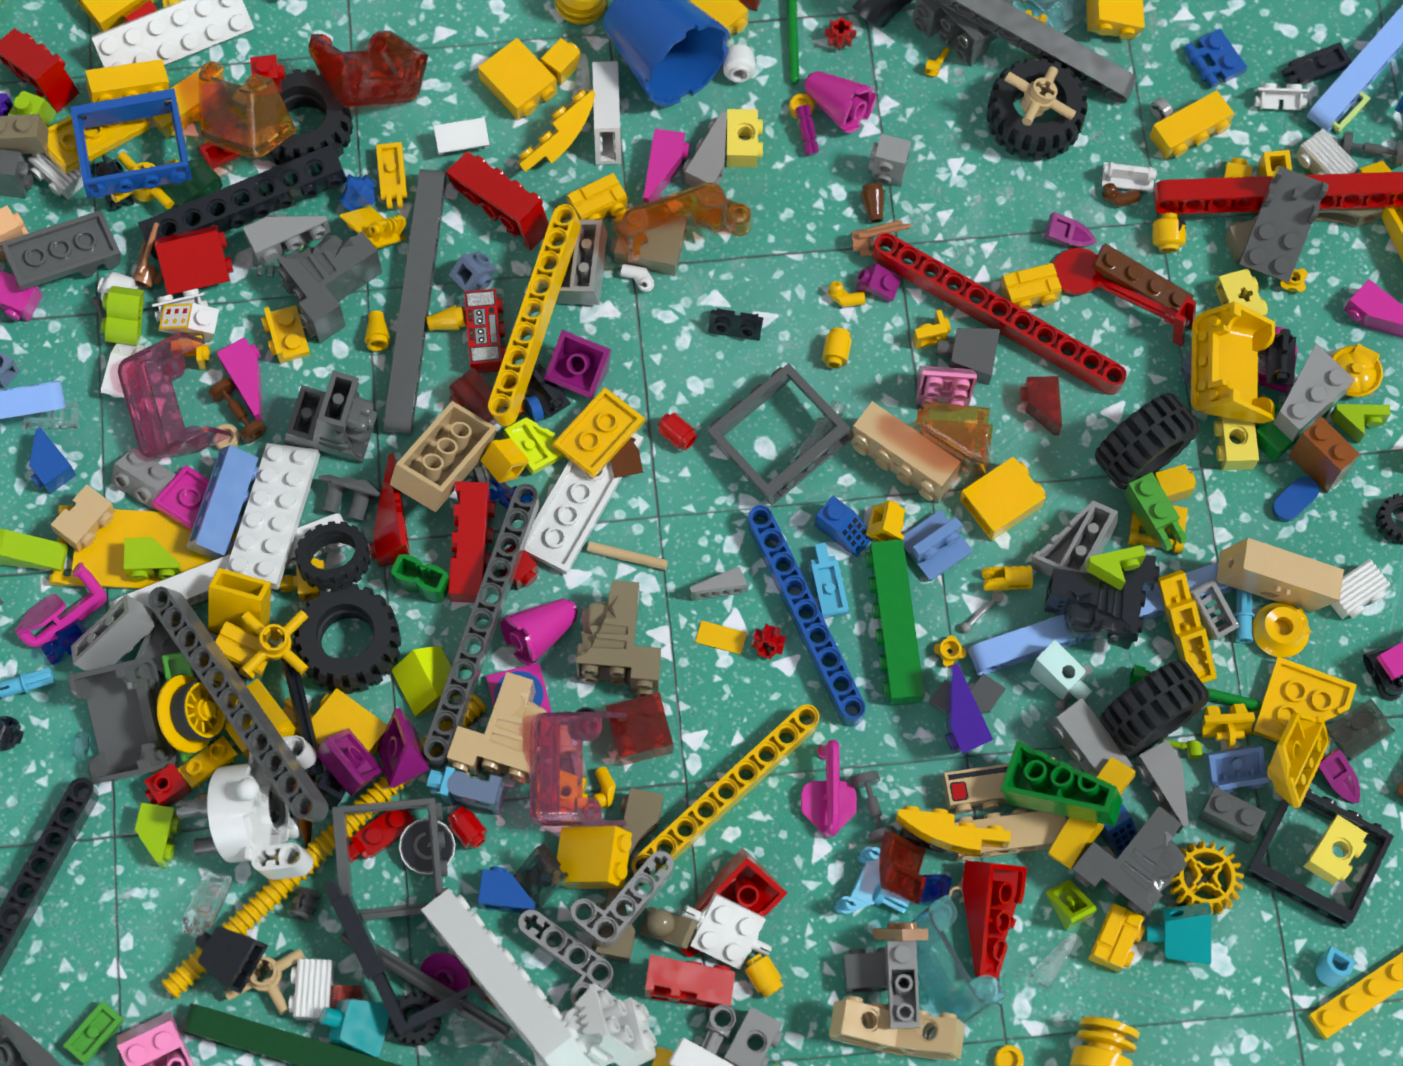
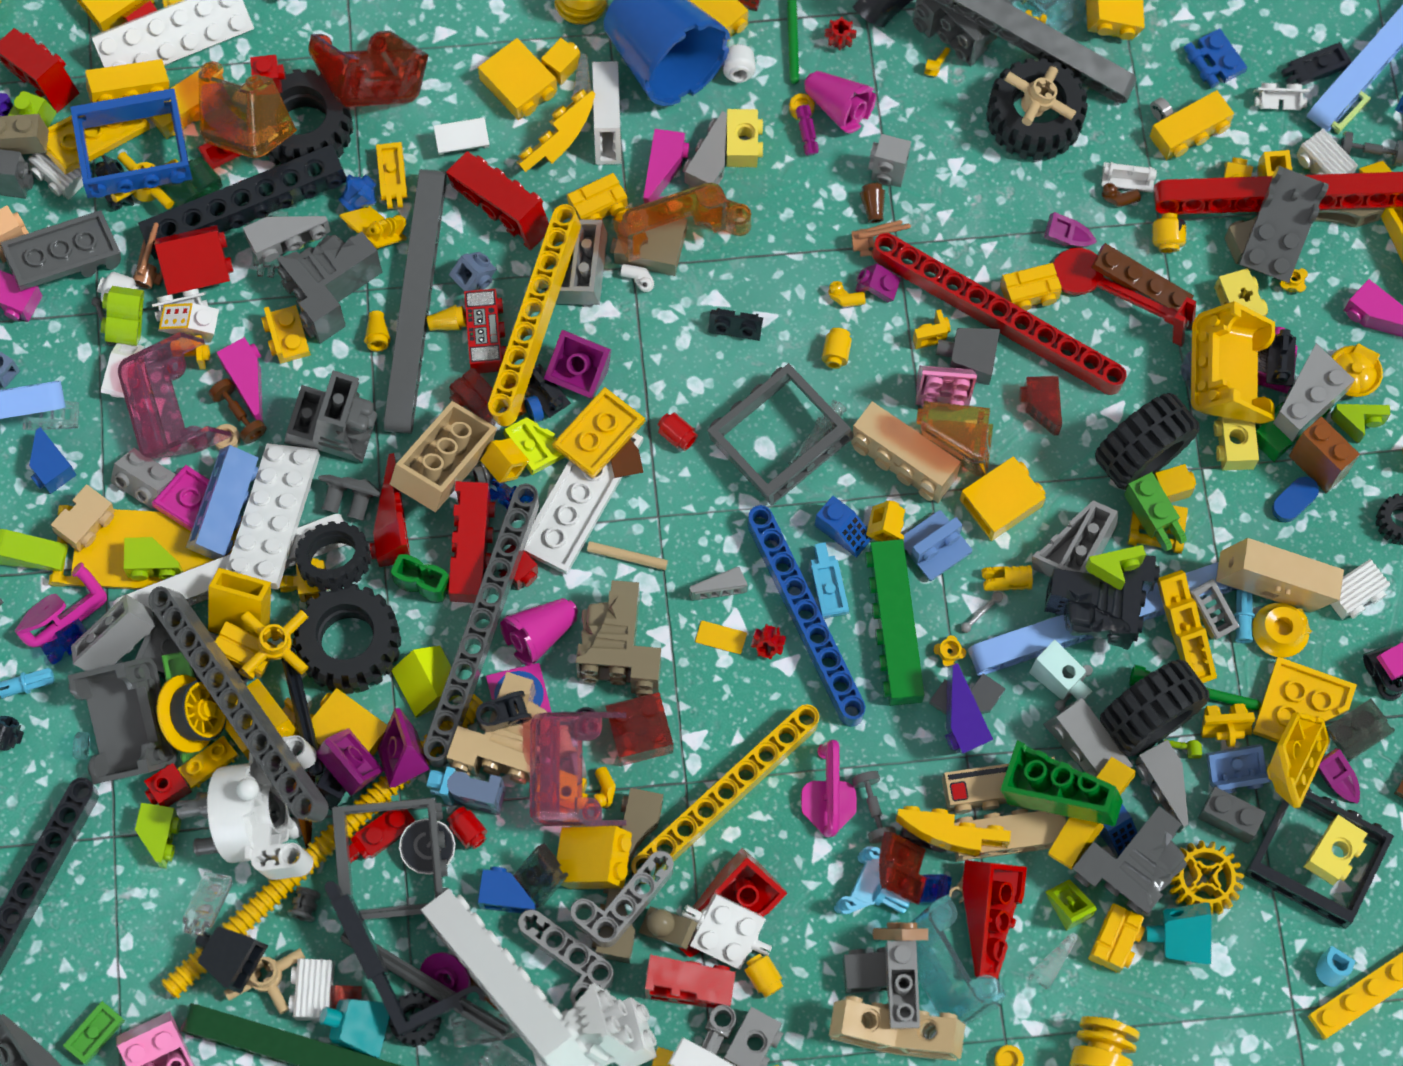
(505, 712): none -> black piece

